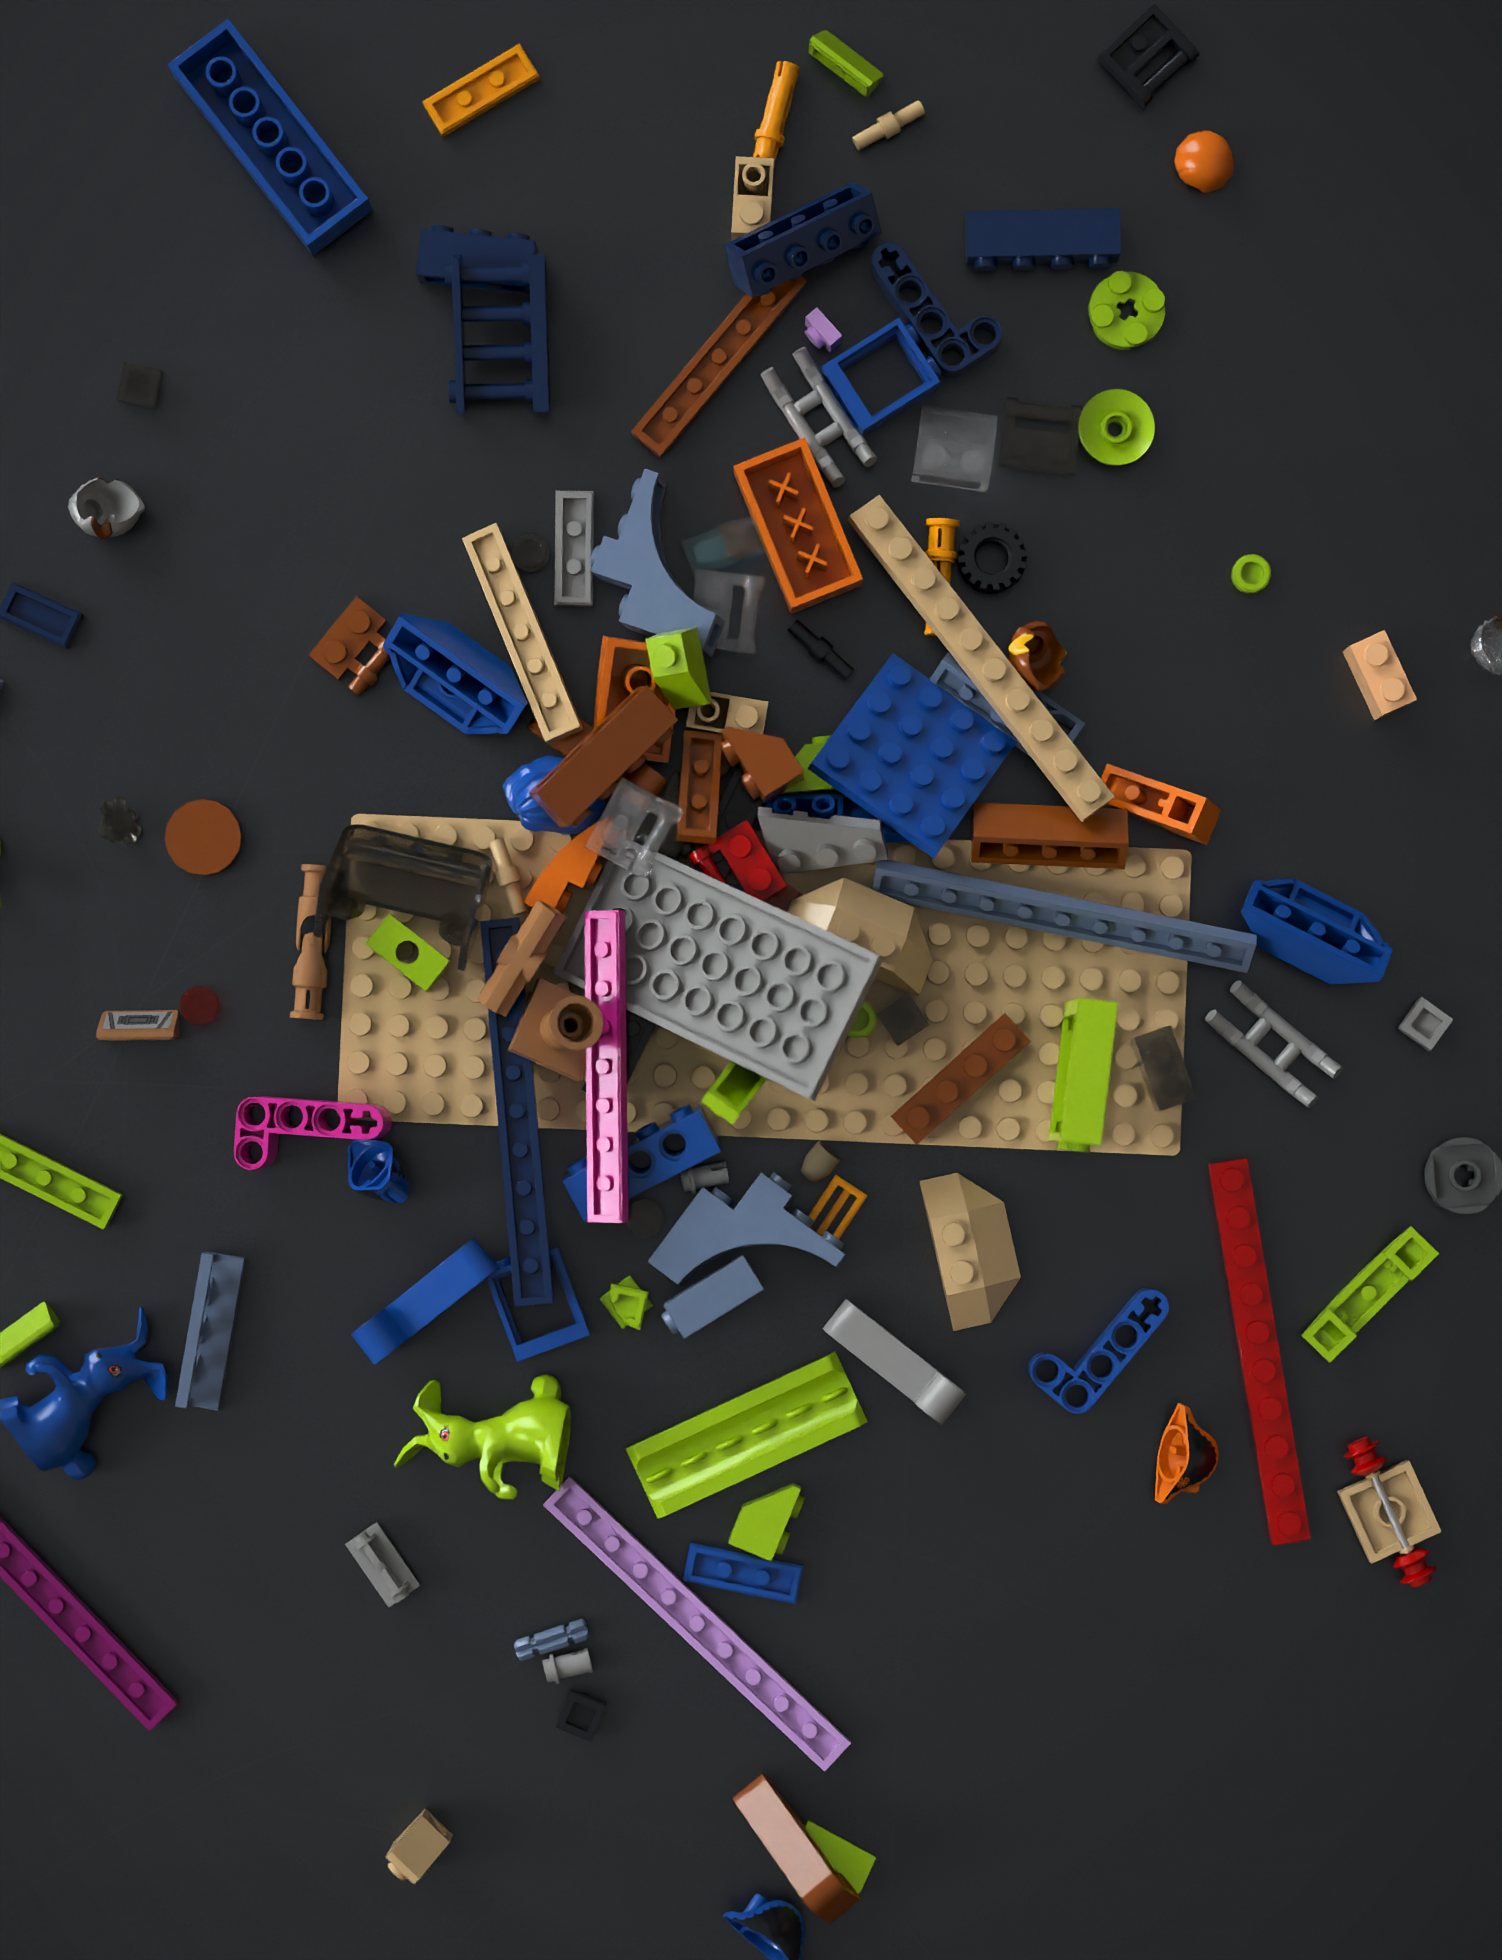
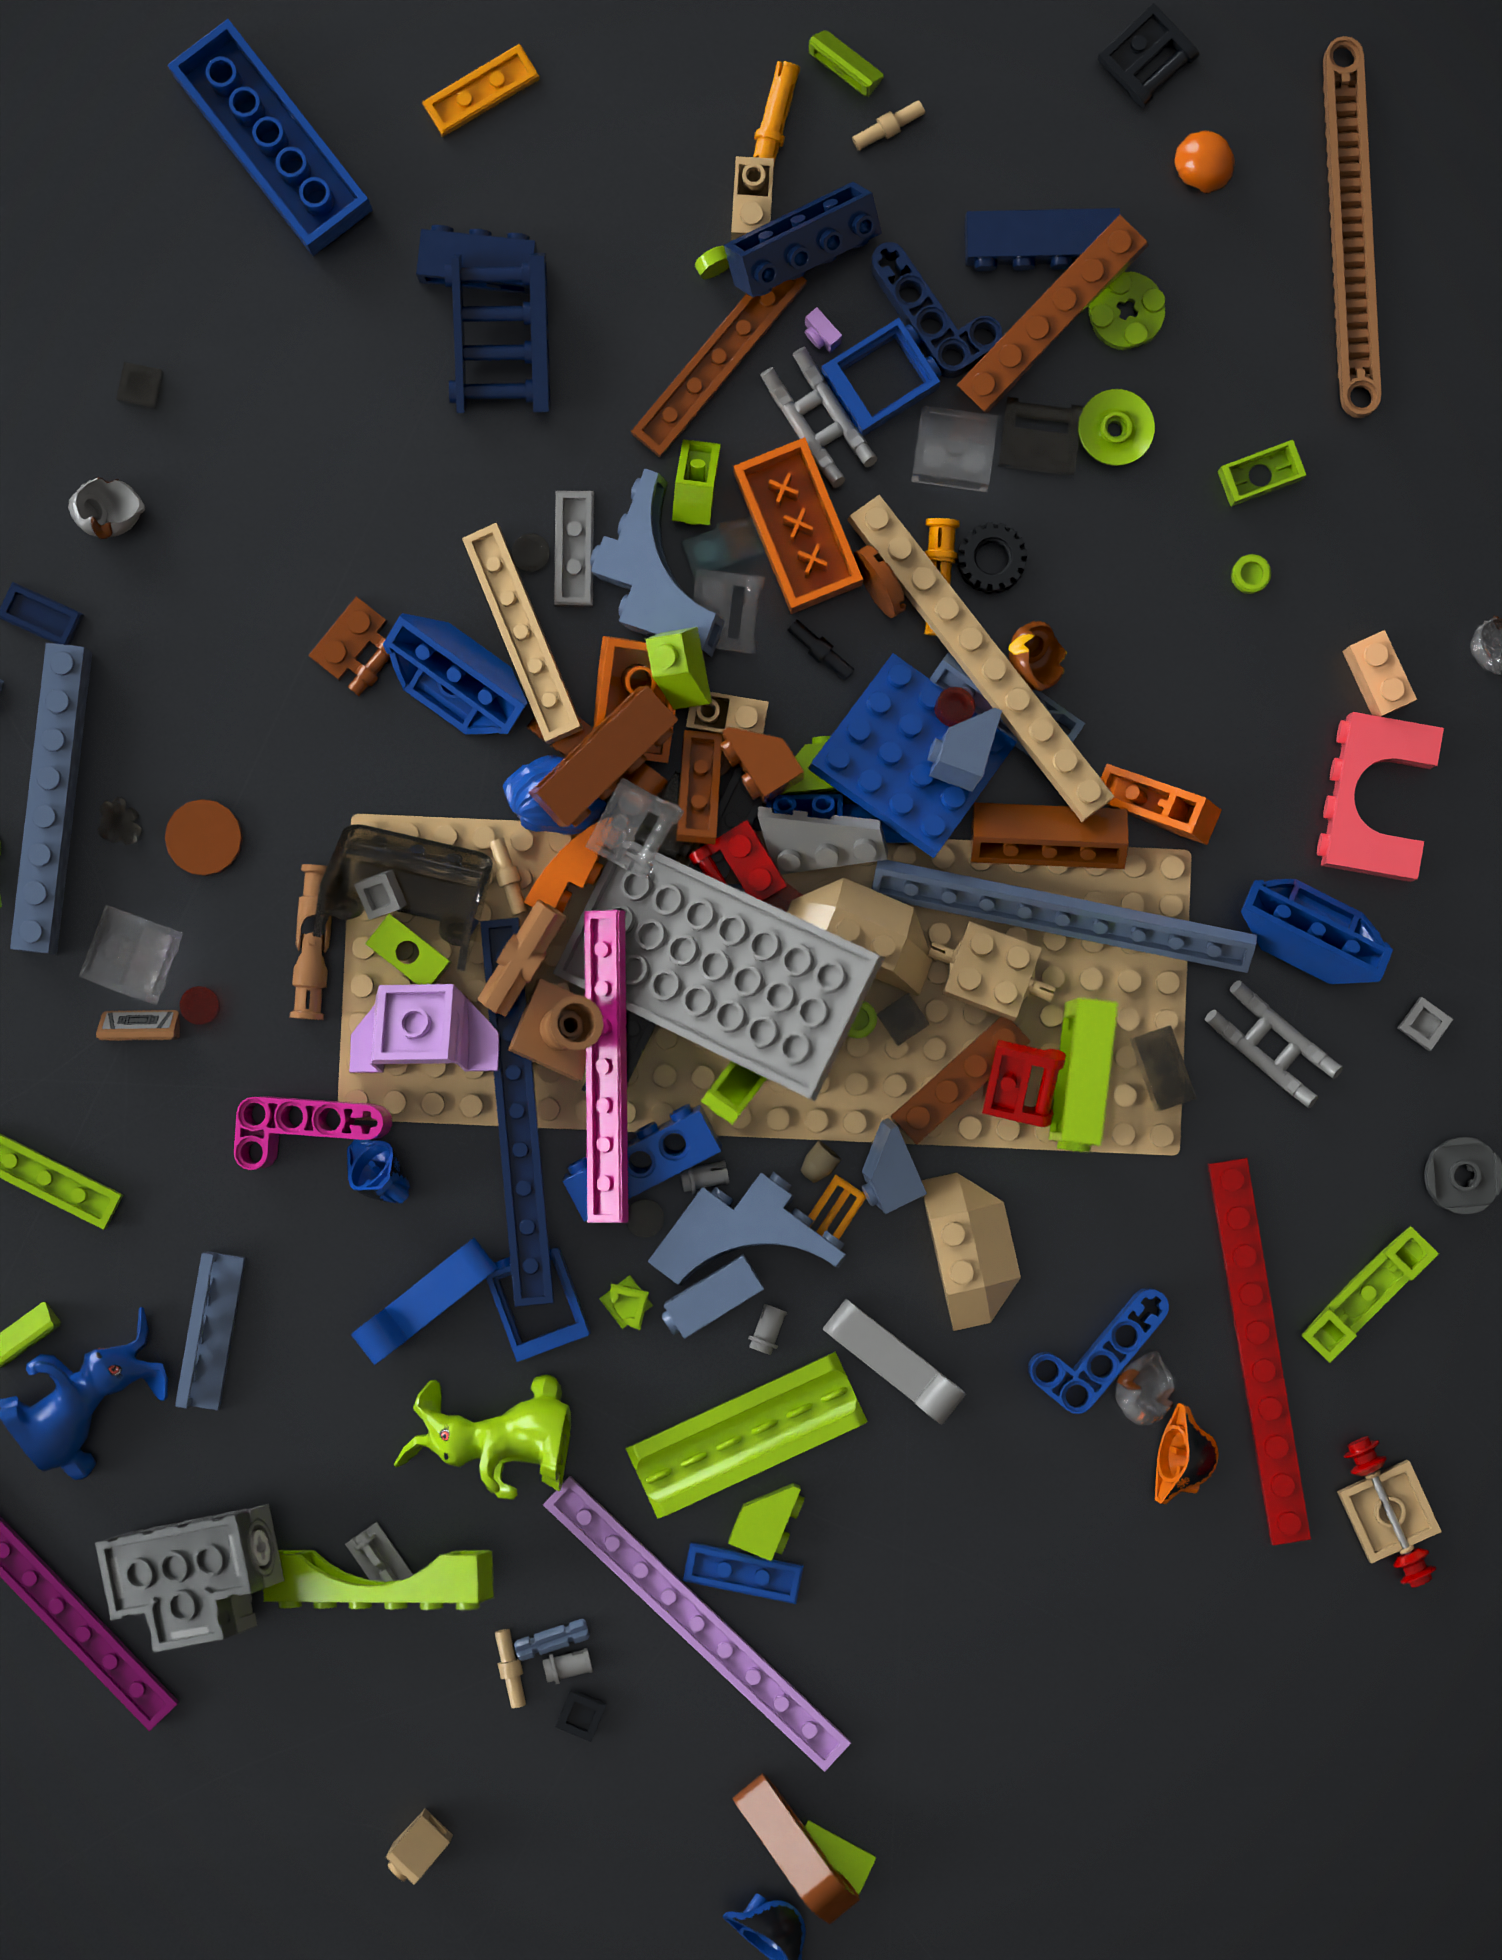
(51, 799): none -> sand blue brick
(131, 955): none -> clear slope
(192, 1575): none -> dark grey piece
(380, 894): none -> light grey plate
(423, 1028): none -> lavender piece
(454, 1577): none -> lime arch
(510, 1668): none -> tan bar
(696, 482): none -> lime slope
(712, 263): none -> lime tile
(767, 1329): none -> light grey pin
(880, 581): none -> dark orange tile
(890, 1171): none -> sand blue slope
(954, 706): none -> clear red tile
(964, 750): none -> sand blue slope
(991, 971): none -> tan plate
(1010, 1083): none -> red plate
(1052, 313): none -> dark orange arch
(1145, 1389): none -> clear hair
(1281, 461): none -> lime piece
(1348, 840): none -> coral arch
(1351, 227): none -> medium nougat gear

